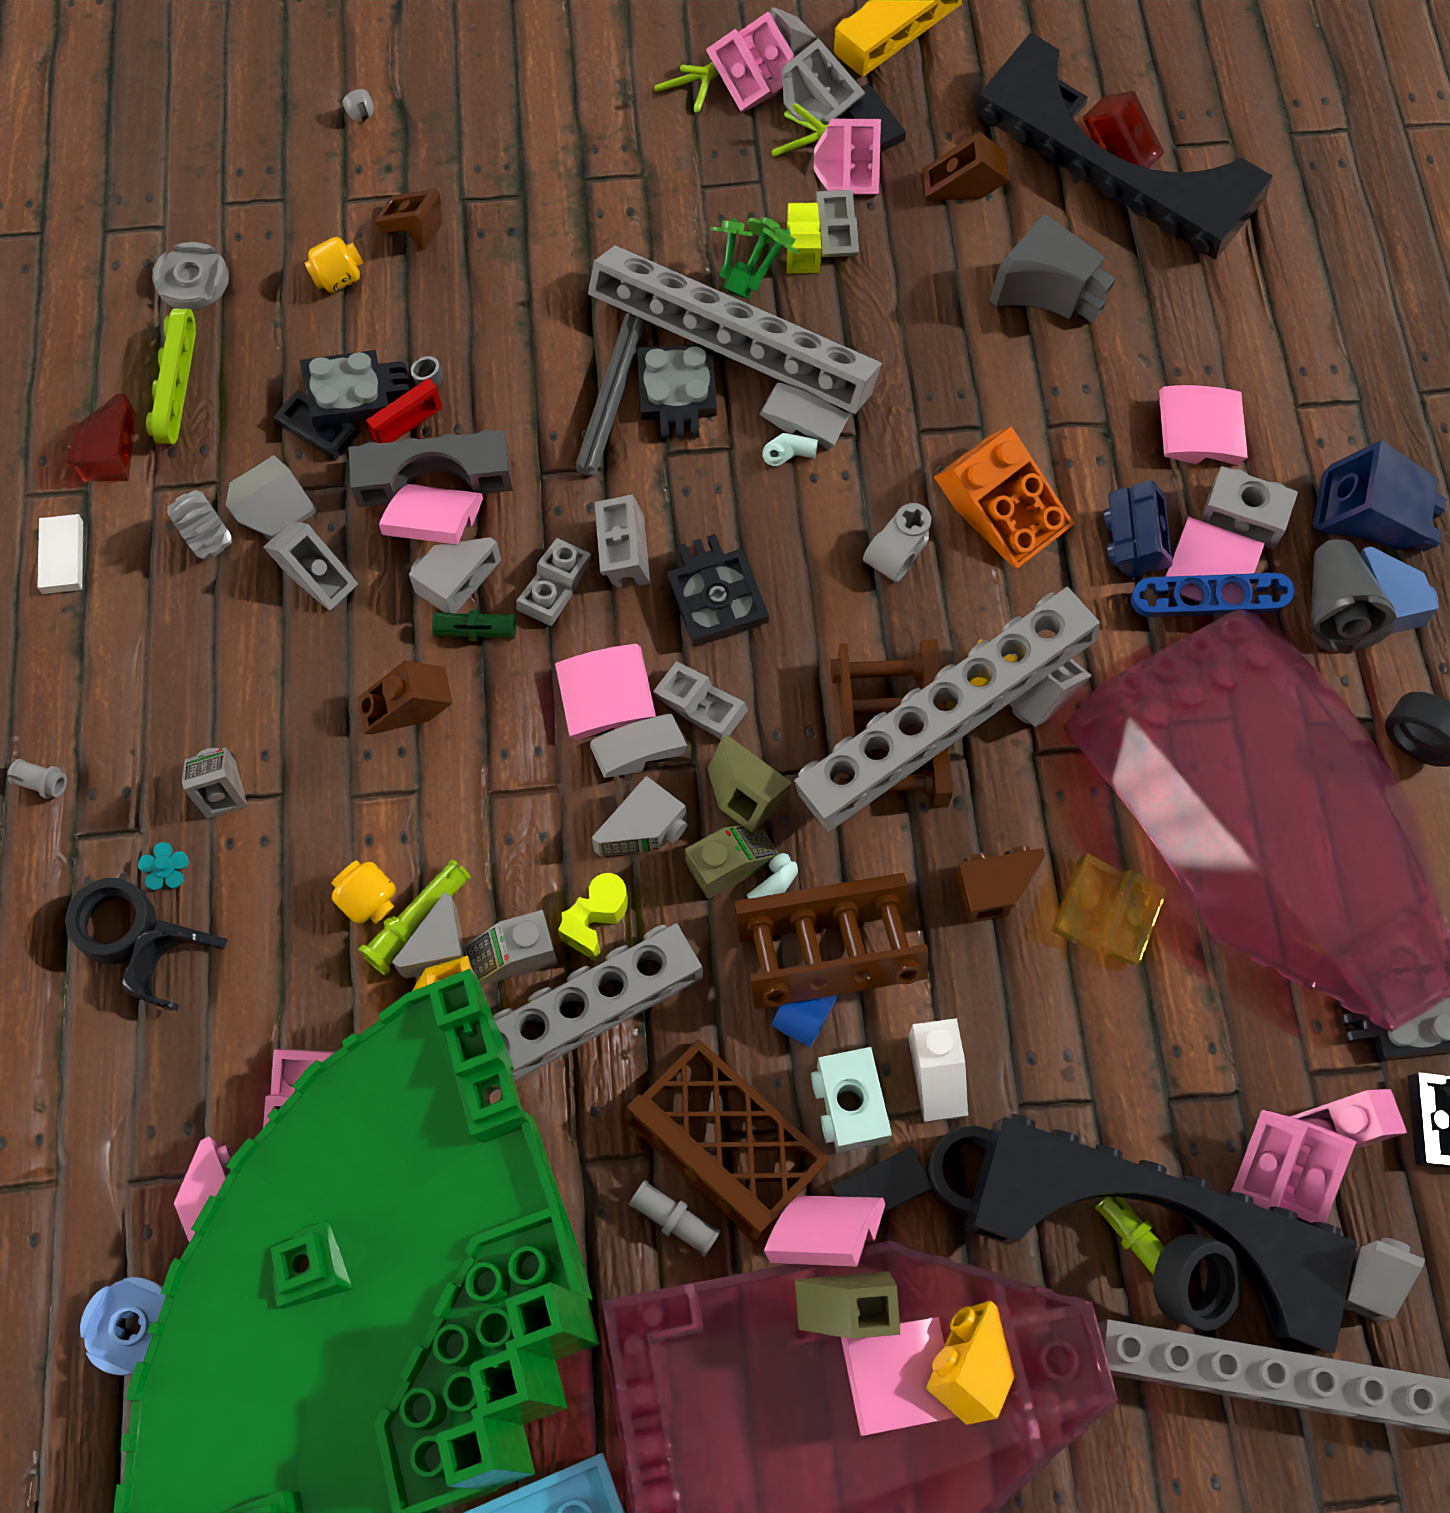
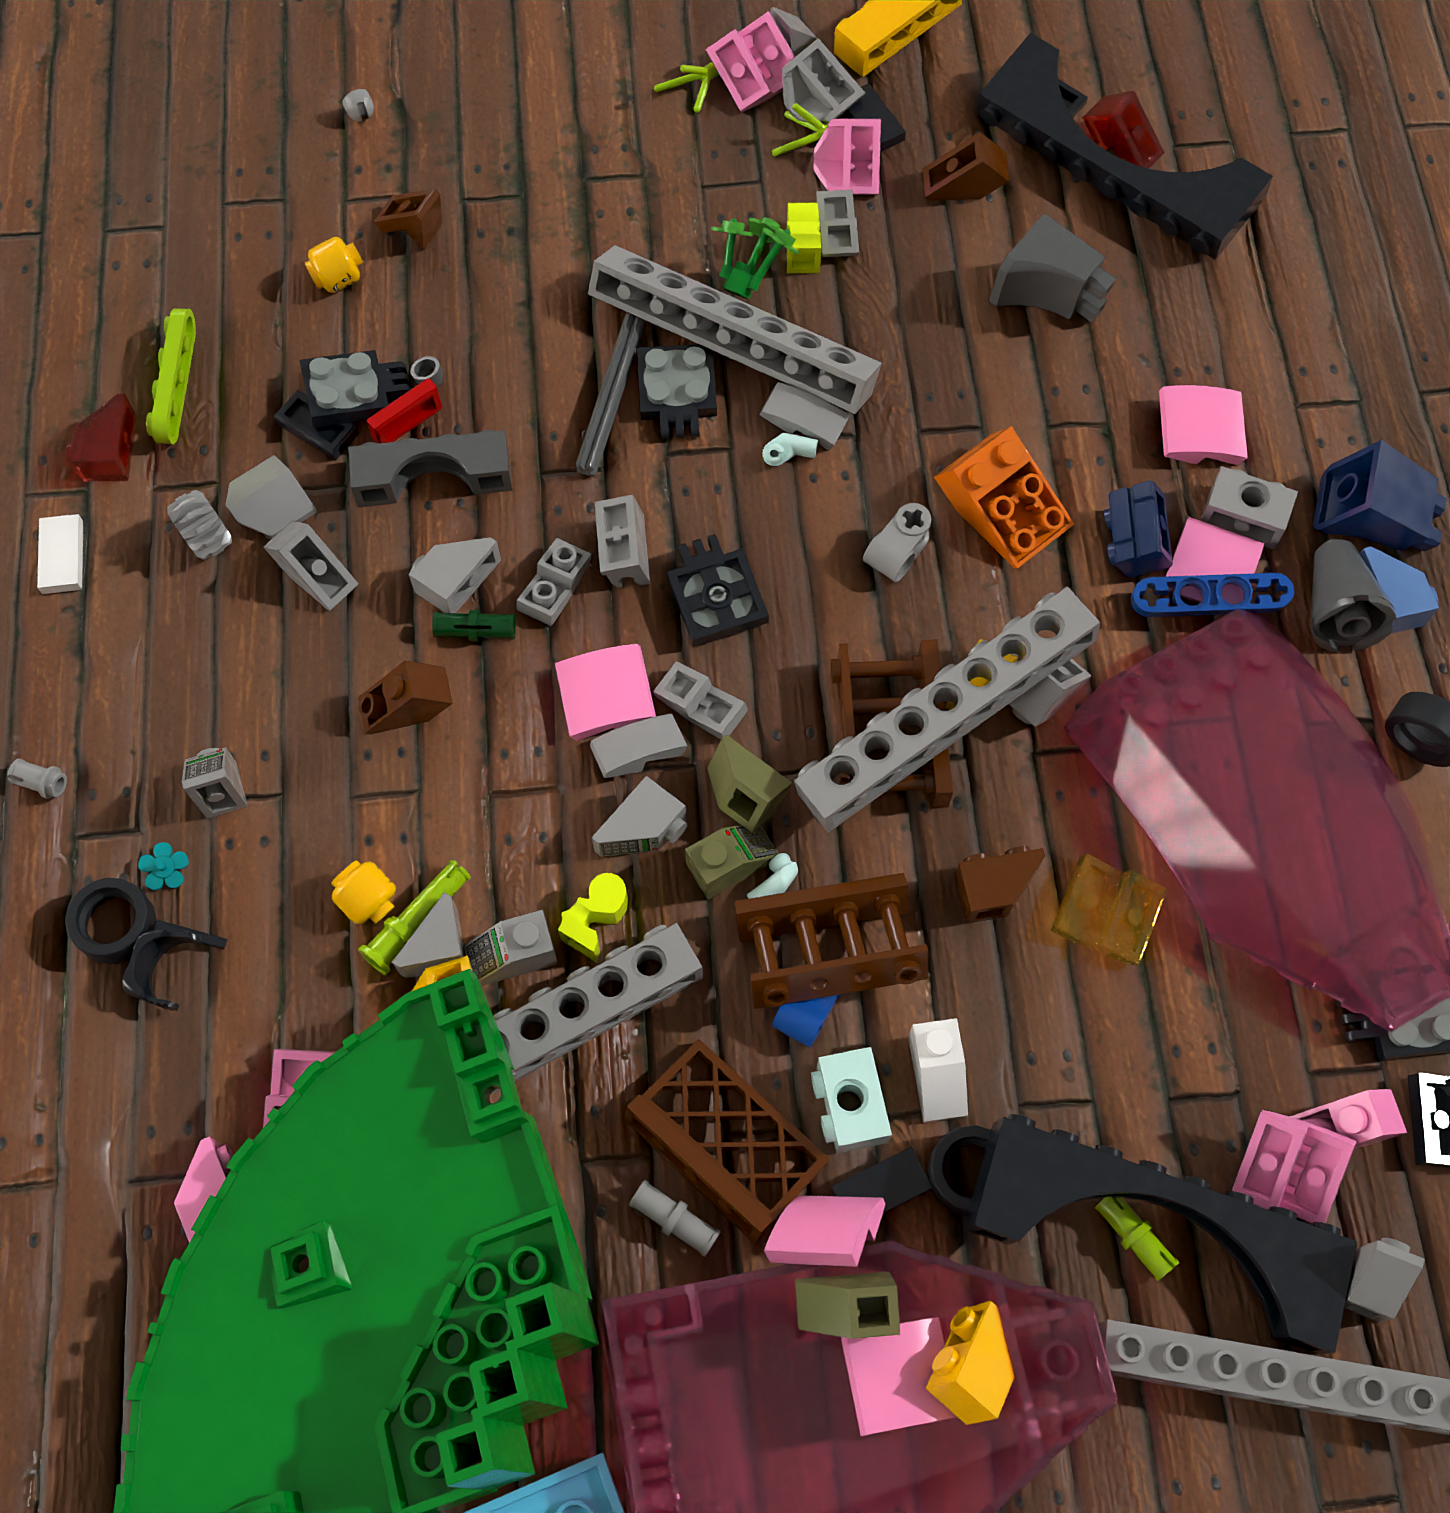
(102, 1320): light blue plate -> none
(190, 276): light grey tile -> none
(430, 513): bright pink slope -> none
(1222, 1286): black tyre -> none

